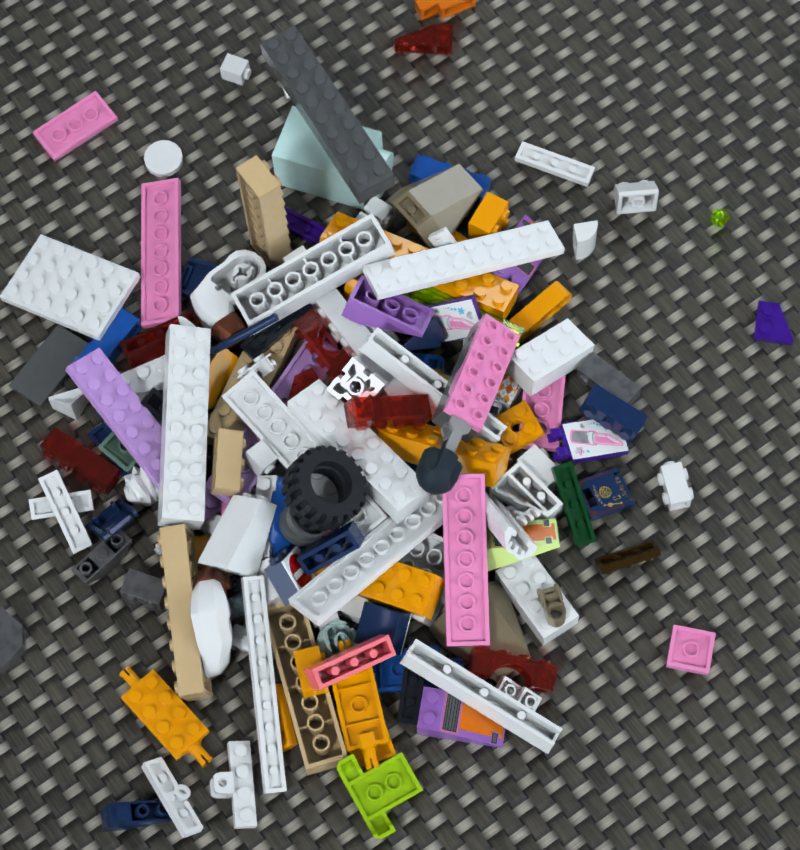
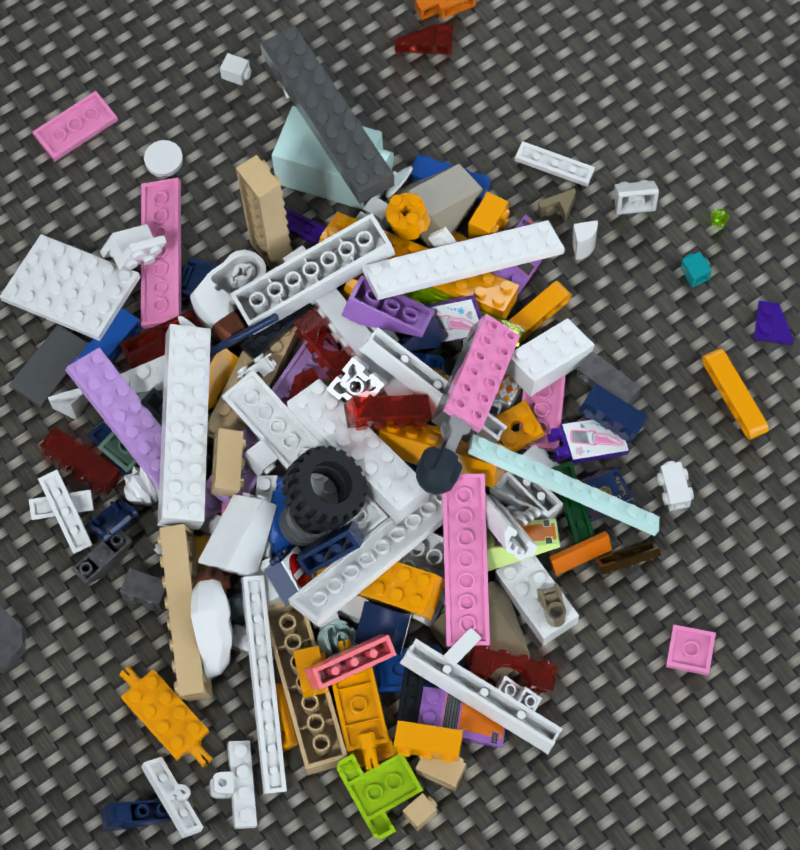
(133, 247): none -> white bracket
(399, 179): none -> white dish
(407, 216): none -> light orange brick
(420, 811): none -> tan brick
(428, 741): none -> light orange brick
(442, 773): none -> tan brick
(462, 646): none -> white sticker
(561, 202): none -> dark tan slope
(563, 485): none -> light aqua plate
(580, 553): none -> orange tile
(696, 269): none -> teal brick
(735, 394): none -> light orange beam

